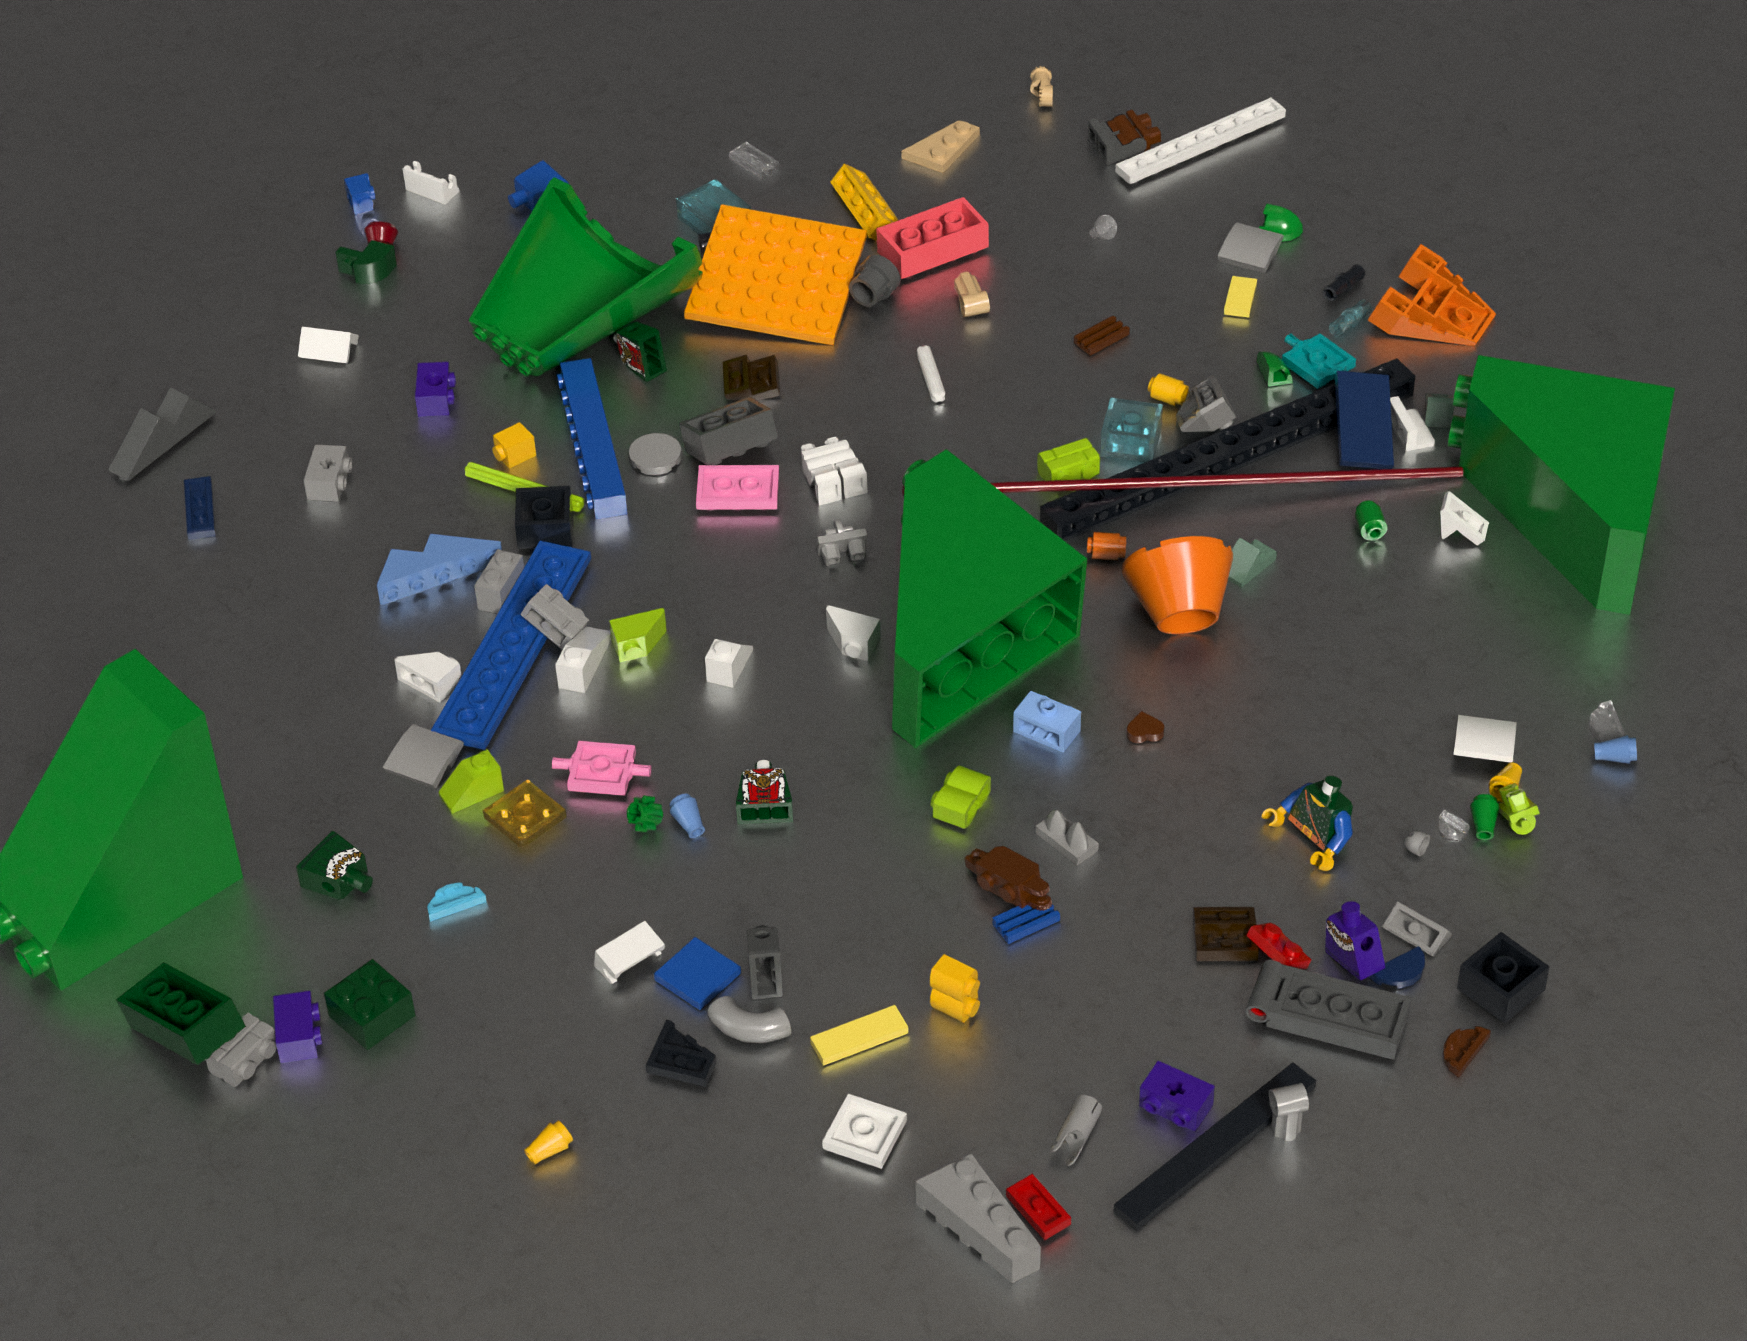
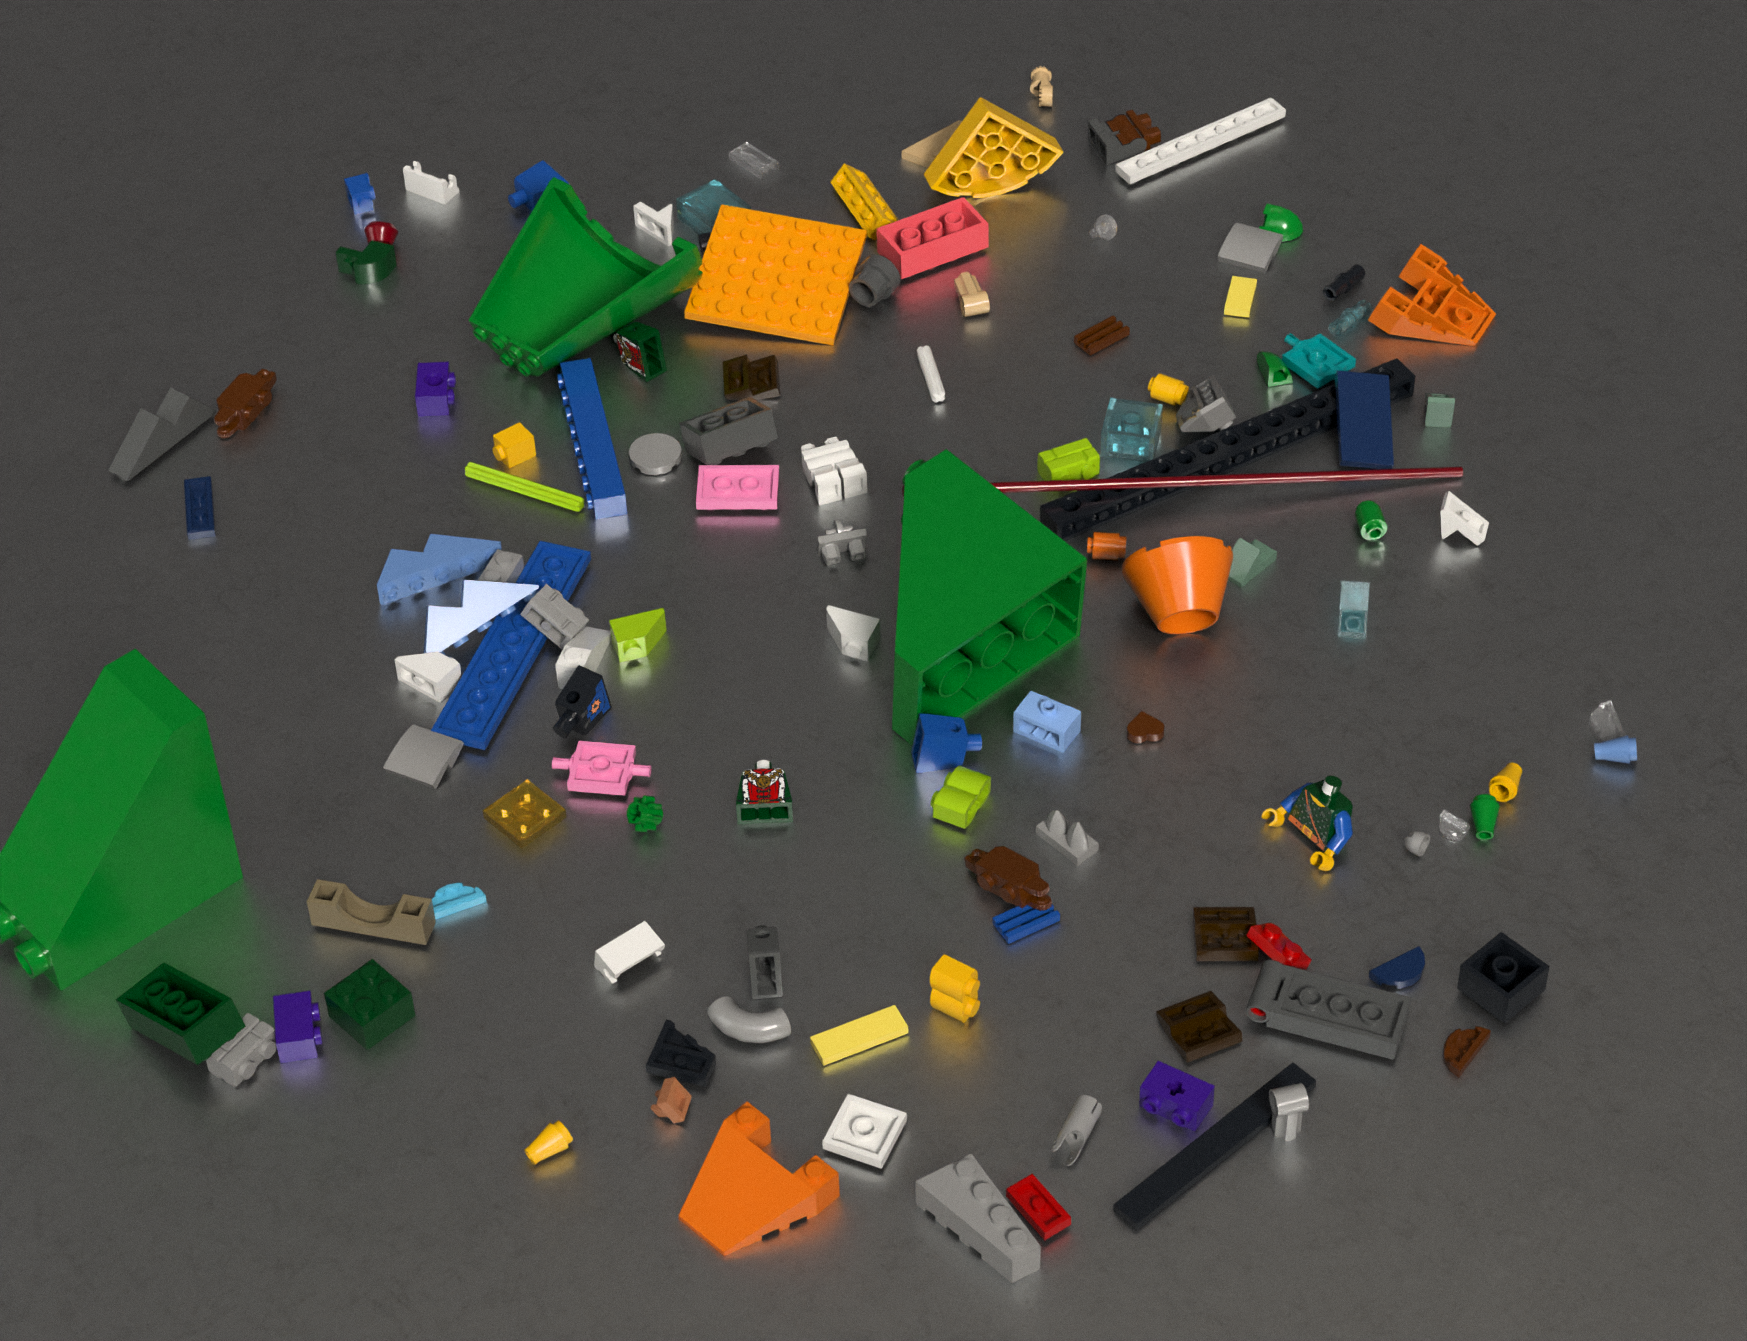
(243, 401): none -> reddish brown hinge
(326, 344): white panel -> none
(327, 473): light grey brick -> none
(334, 868): dark green torso -> none
(338, 908): none -> dark tan arch
(472, 782): lime slope -> none
(478, 605): none -> slope
(543, 516): black brick -> none
(581, 703): none -> black torso
(655, 223): none -> white slope
(672, 1101): none -> nougat tile
(686, 813): medium blue cone -> none
(697, 973): blue tile -> none
(726, 661): white slope -> none
(747, 1191): none -> orange wedge
(941, 743): none -> blue torso
(991, 154): none -> yellow brick
(1199, 1026): none -> dark brown slope
(1353, 609): none -> clear light blue slope
(1354, 941): dark purple torso -> none
(1409, 427): white panel -> none
(1416, 929): light grey slope -> none
(1485, 738): white slope -> none
(1518, 809): lime hips -> none
(1567, 465): green slope -> none

